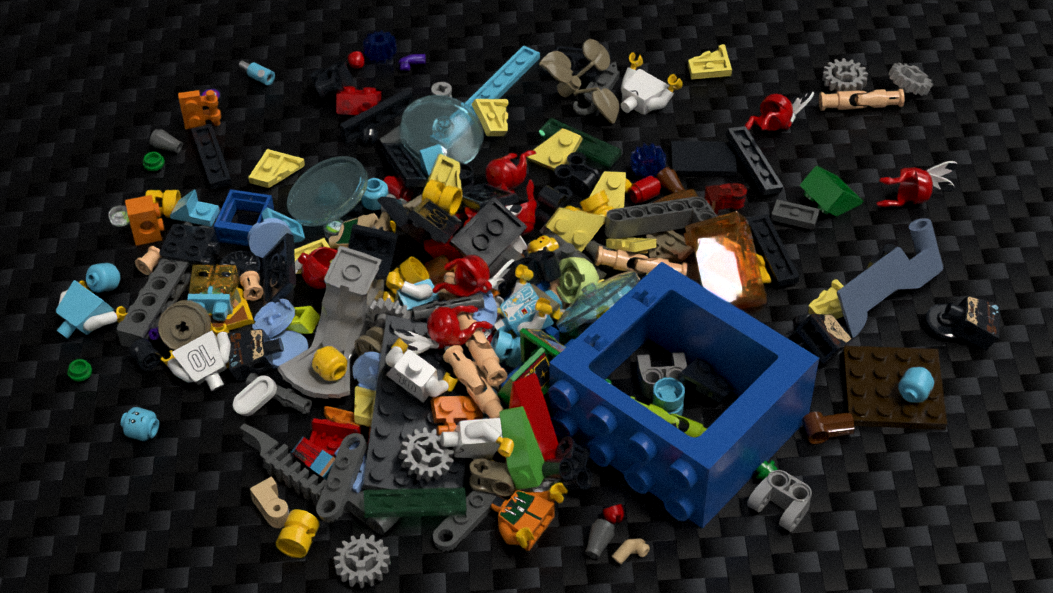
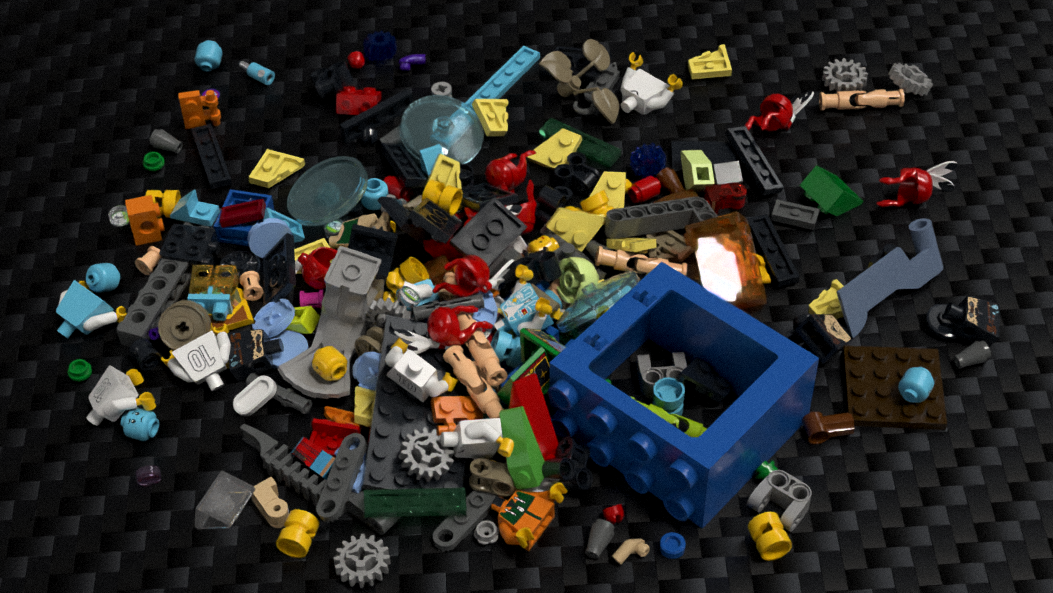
(116, 394): none -> white torso
(148, 475): none -> clear purple tile
(208, 55): none -> medium azure head
(222, 502): none -> clear slope
(242, 213): none -> dark red tile
(311, 299): none -> dark pink bush
(408, 297): none -> clear tile
(486, 527): none -> light grey plate
(672, 545): none -> blue tile
(696, 170): none -> yellowish green slope
(727, 173): none -> brick
(769, 536): none -> yellow wheel
(974, 354): none -> dark grey cone

